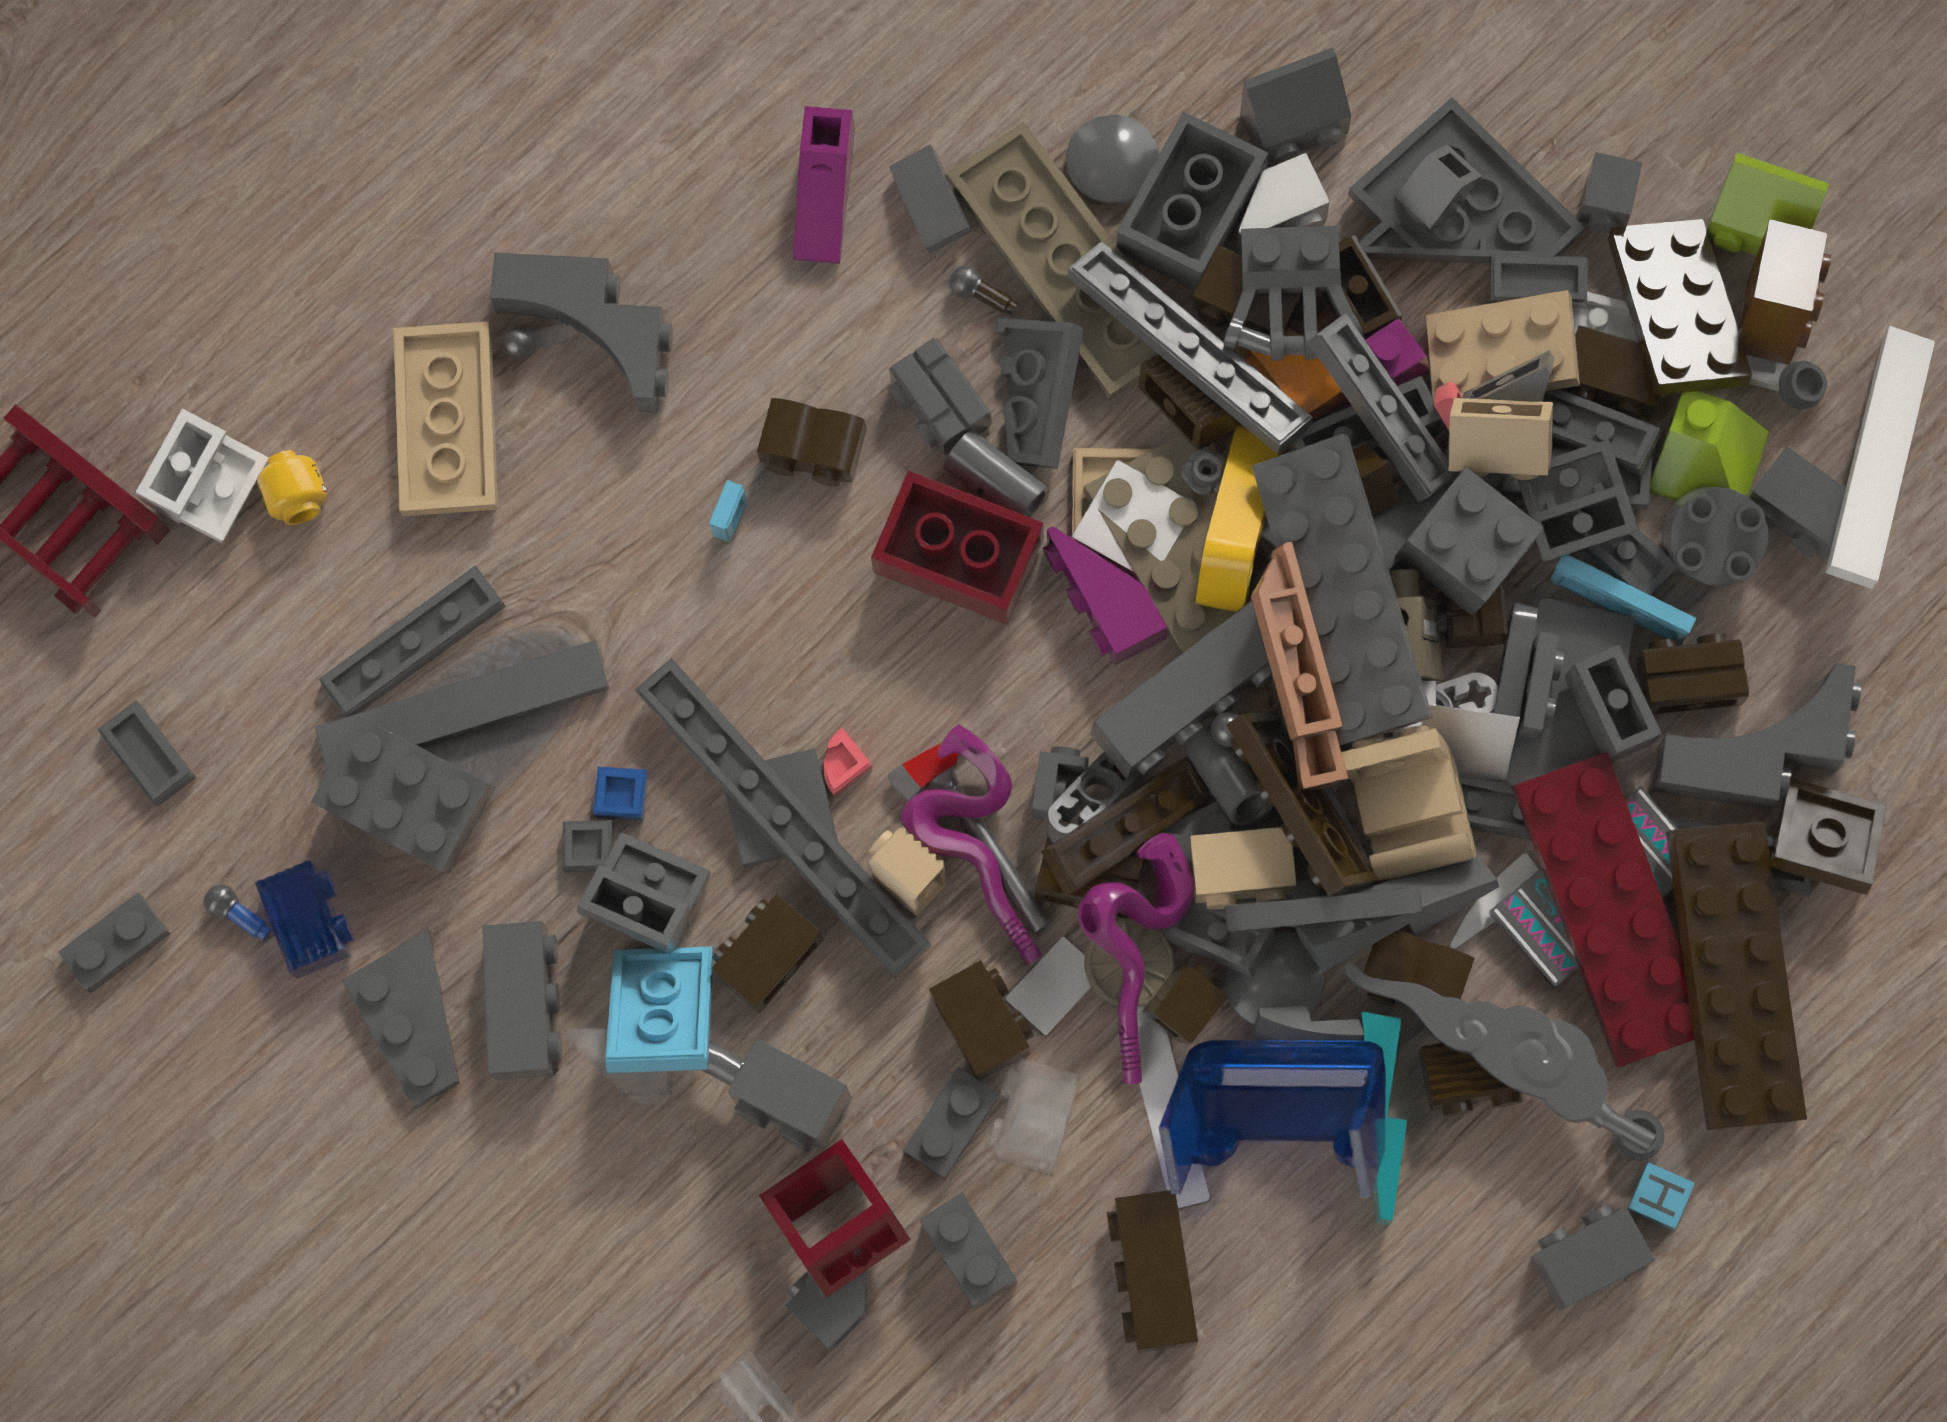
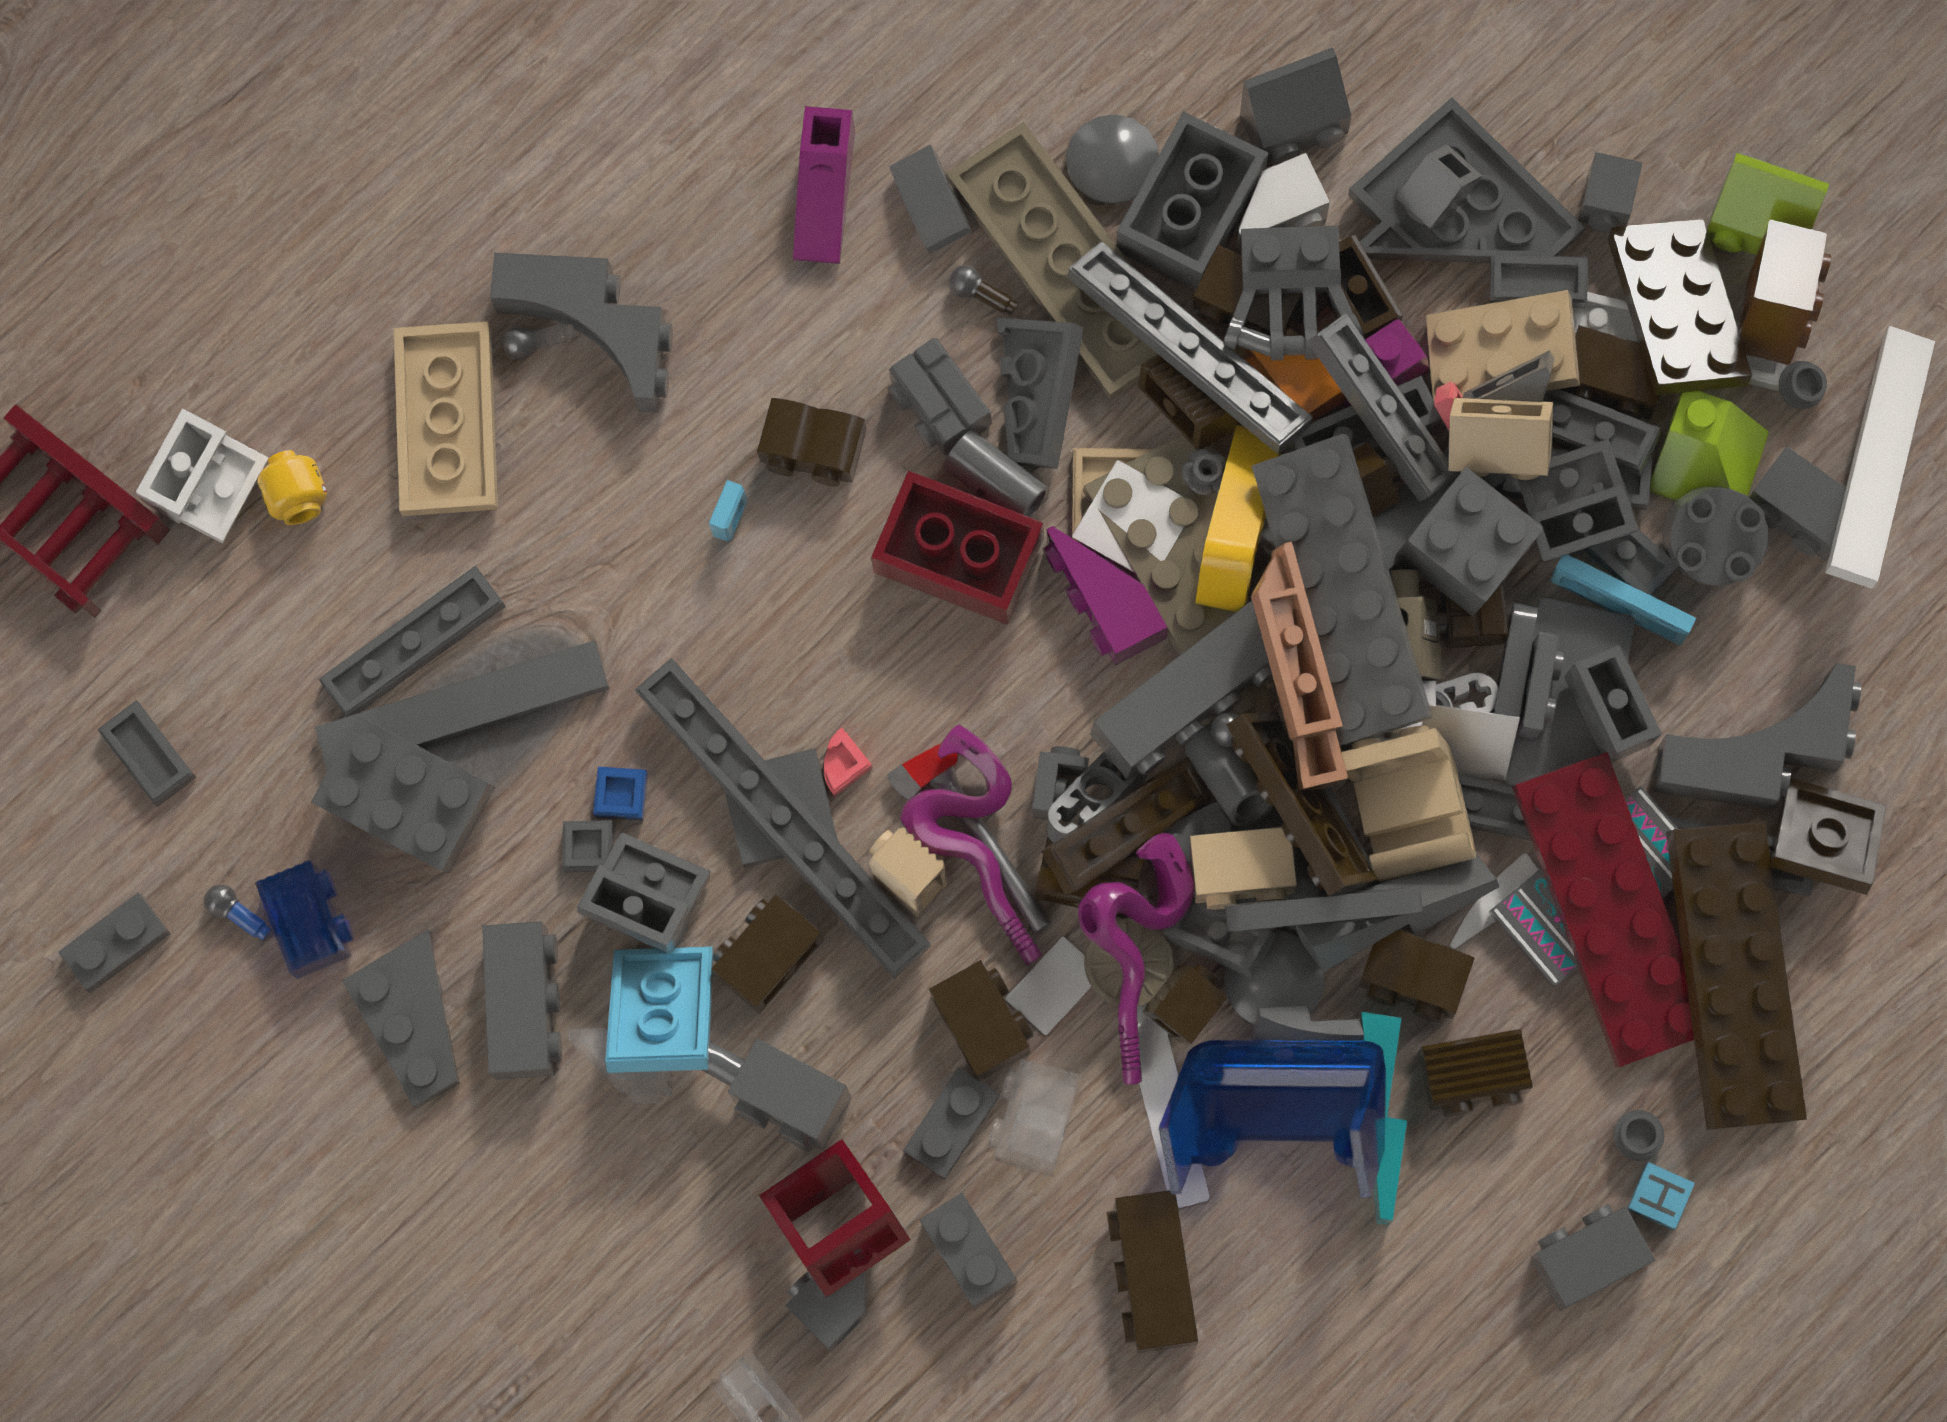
(1520, 1050): dark grey piece -> none
(1693, 675): dark brown brick -> none

